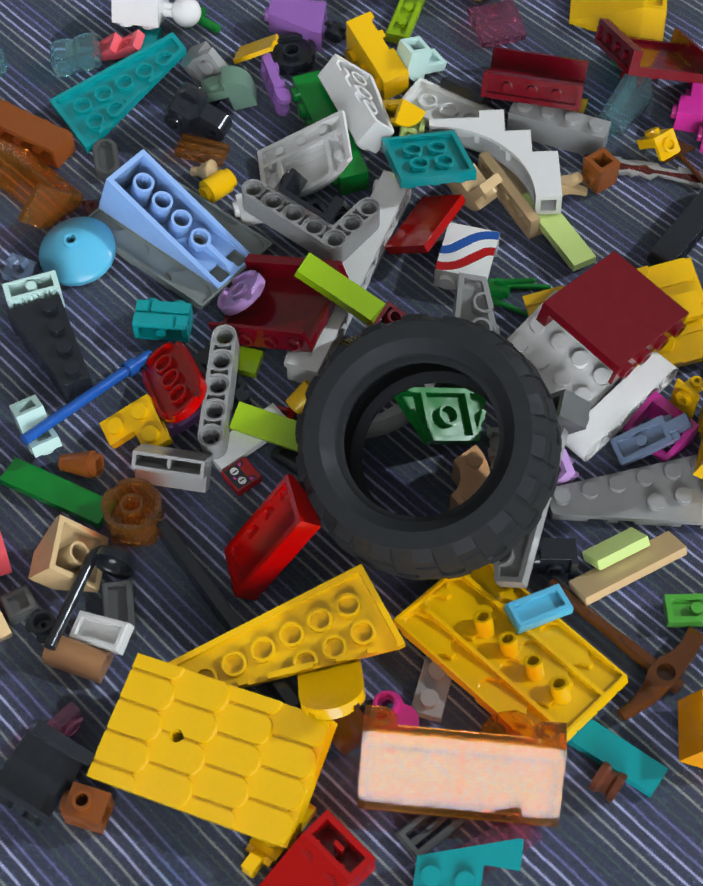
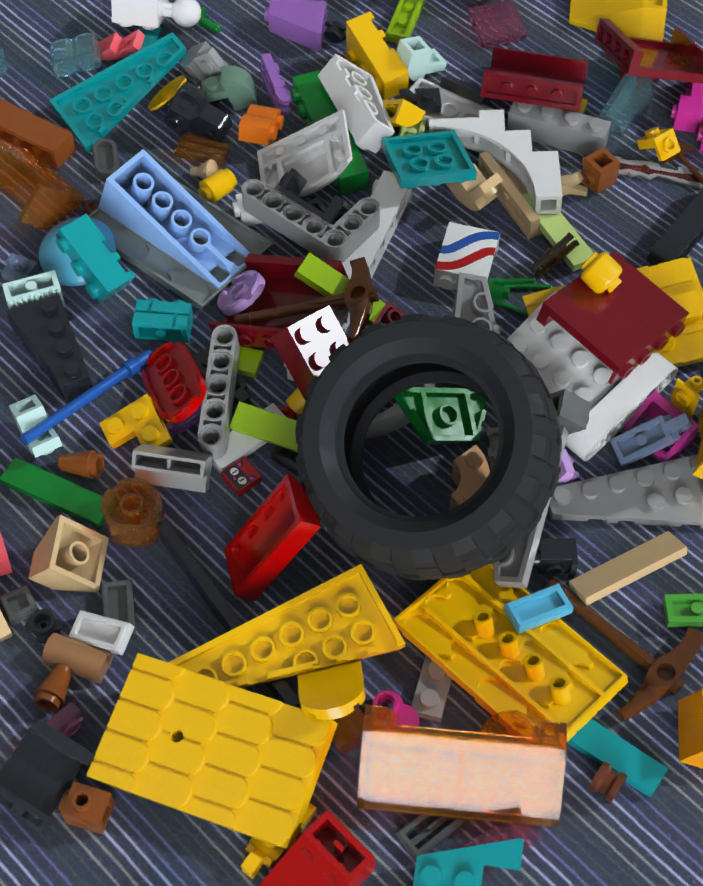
(53, 689): none -> dark orange cone
(93, 258): none -> teal wedge
(110, 559): black piece -> none
(166, 94): none -> yellow dish
(256, 48): yellow piece -> none
(260, 124): none -> orange brick
(303, 55): black plate -> none
(308, 345): none -> brick
(357, 298): none -> reddish brown piece
(424, 98): none -> black plate
(425, 224): red tile -> none
(554, 256): none -> dark brown pin
(601, 272): none -> yellow head
(615, 548): yellowish green tile -> none

